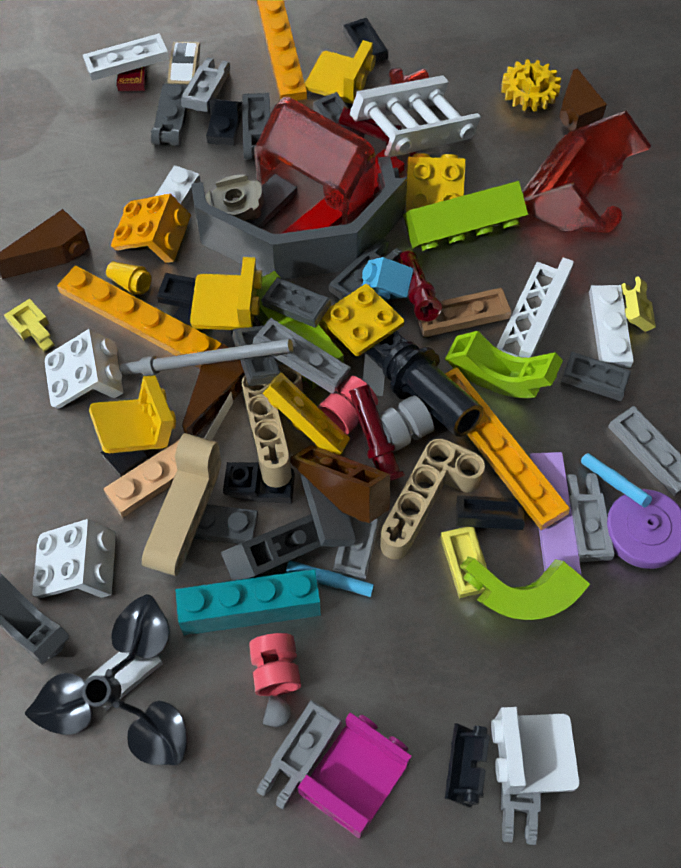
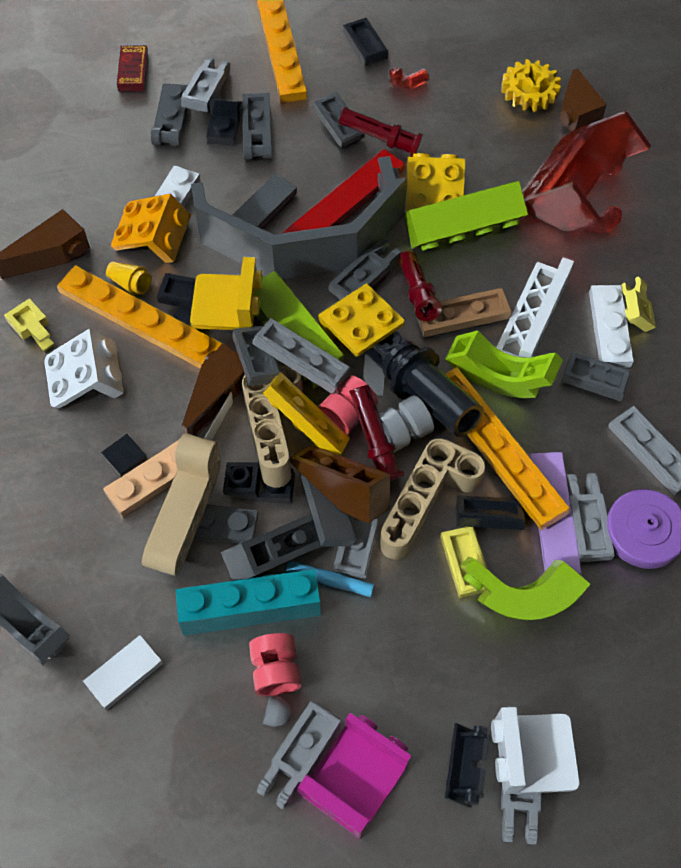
(67, 699): black plant -> none
(75, 559): white bracket -> none
(125, 57): white plate -> none
(135, 423): yellow bracket -> none
(152, 365): light grey bar -> none
(183, 62): slope -> none
(249, 197): dark tan plate -> none
(296, 302): dark grey plate -> none
(321, 152): clear red windscreen -> none
(341, 73): yellow bracket -> none
(387, 278): medium azure brick -> none
(416, 96): white fence -> none
(616, 480): medium azure piece -> none

